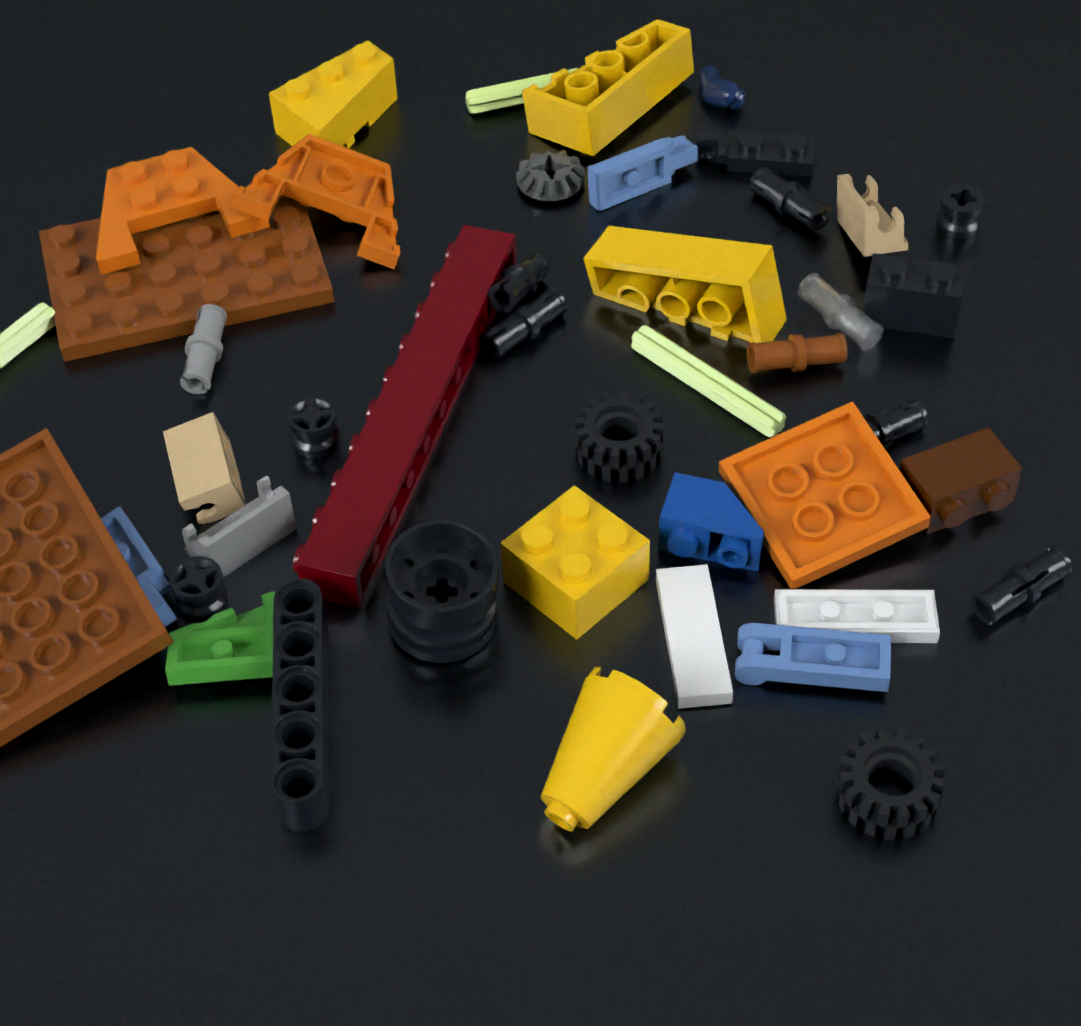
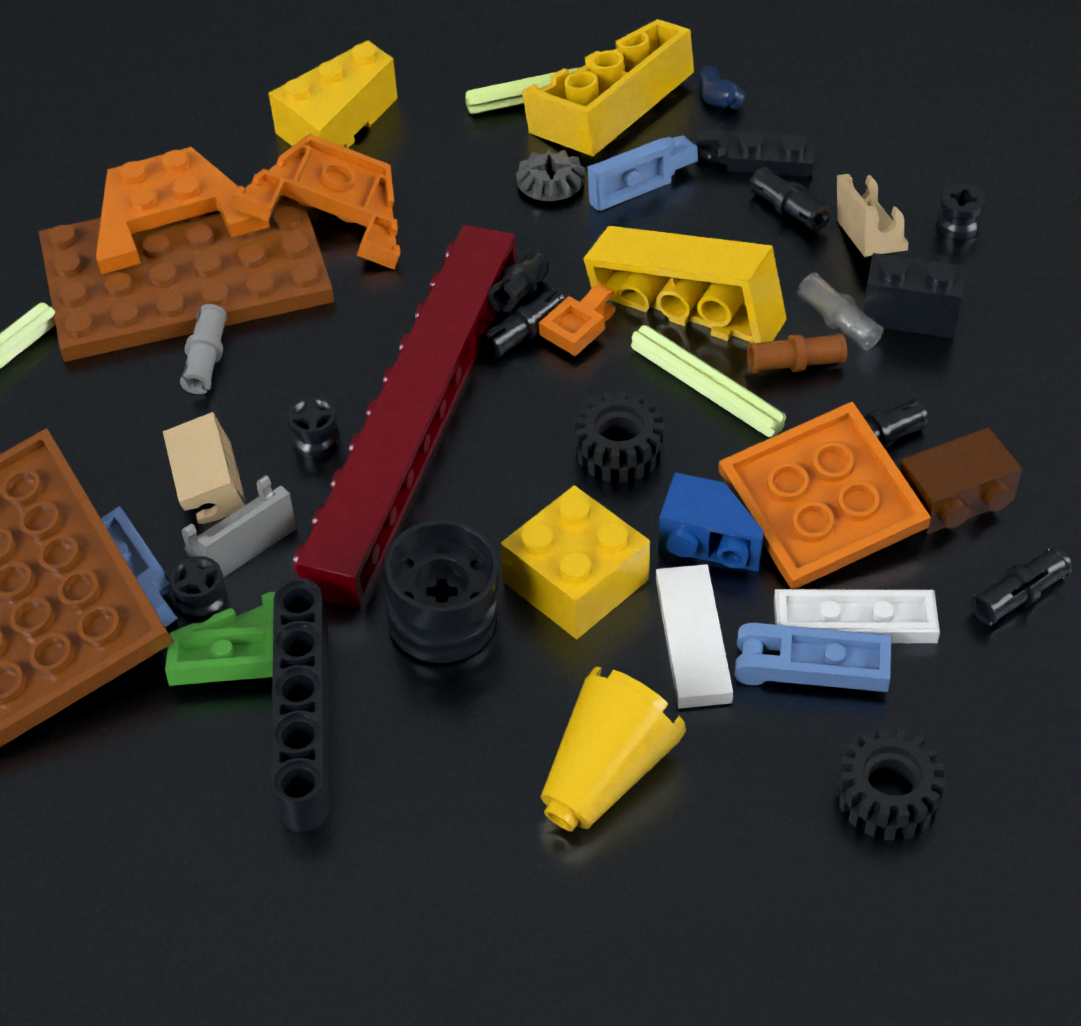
(578, 323): none -> orange plate

